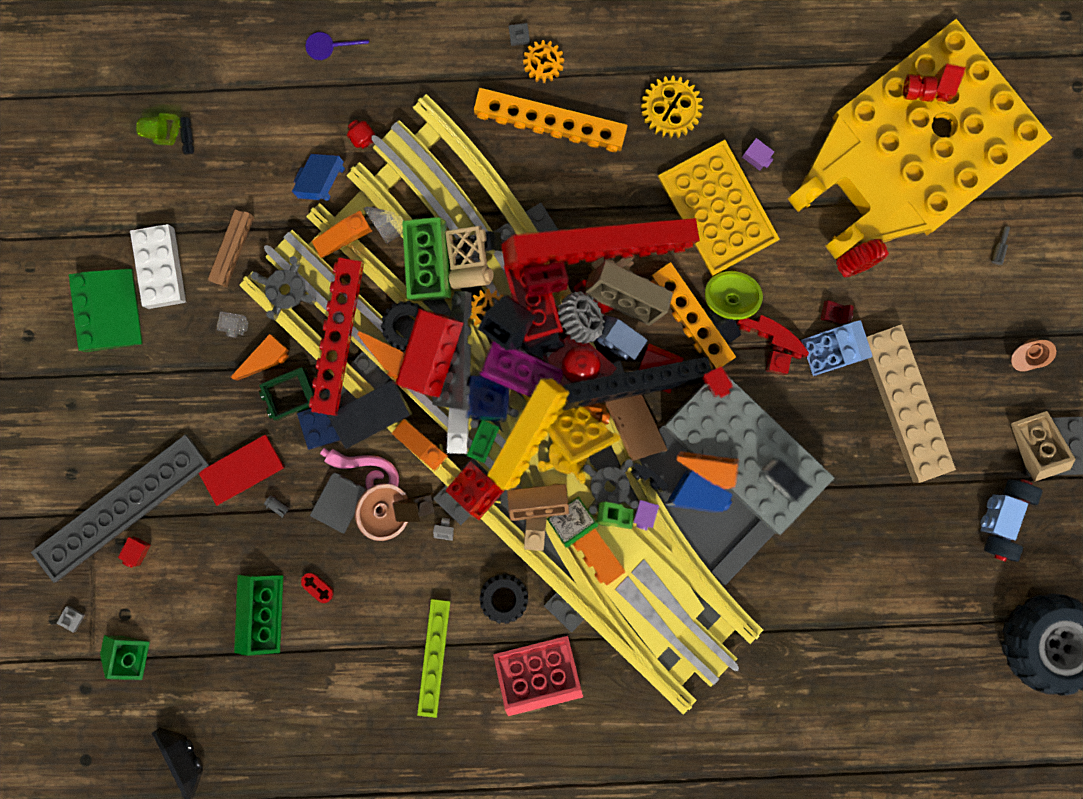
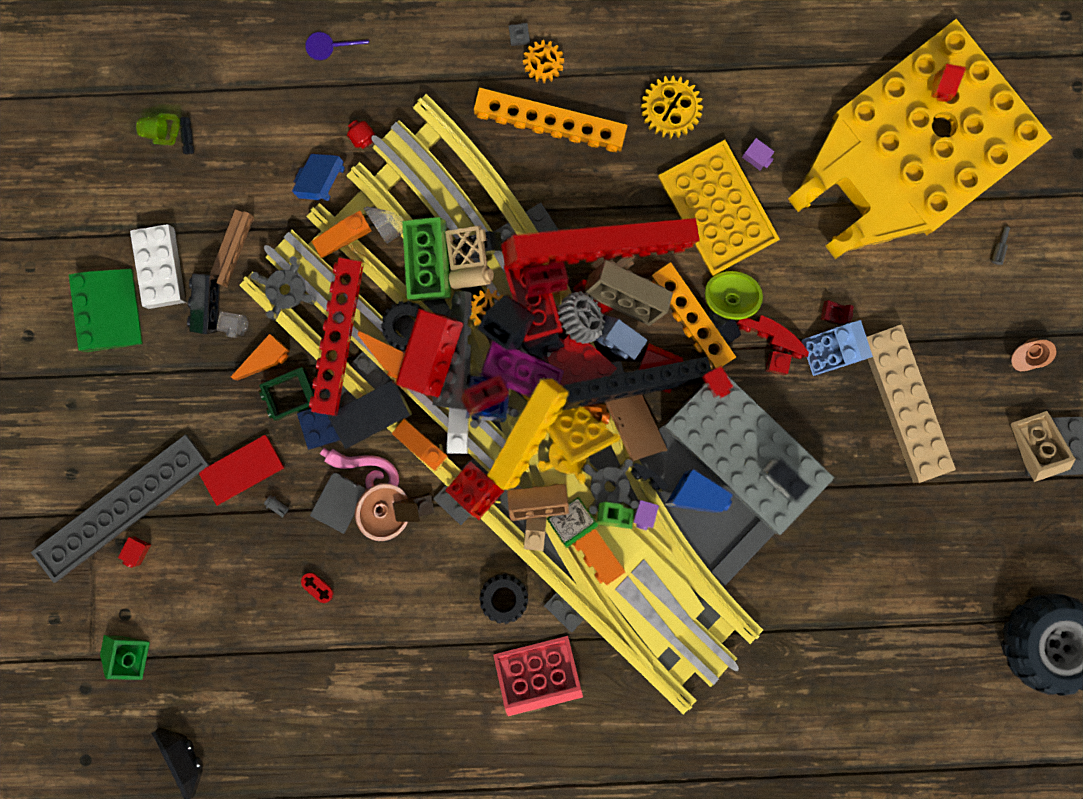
(70, 619): light grey tile -> none
(203, 303): none -> black slope
(258, 614): green slope -> none
(434, 658): lime plate -> none
(444, 531): light grey tile -> none
(483, 441): green plate -> none
(484, 395): none -> dark red brick
(581, 364): red cylinder -> none
(716, 469): orange slope -> none
(862, 257): red gear -> none
(921, 88): red wheel -> none
(1005, 518): brick -> none

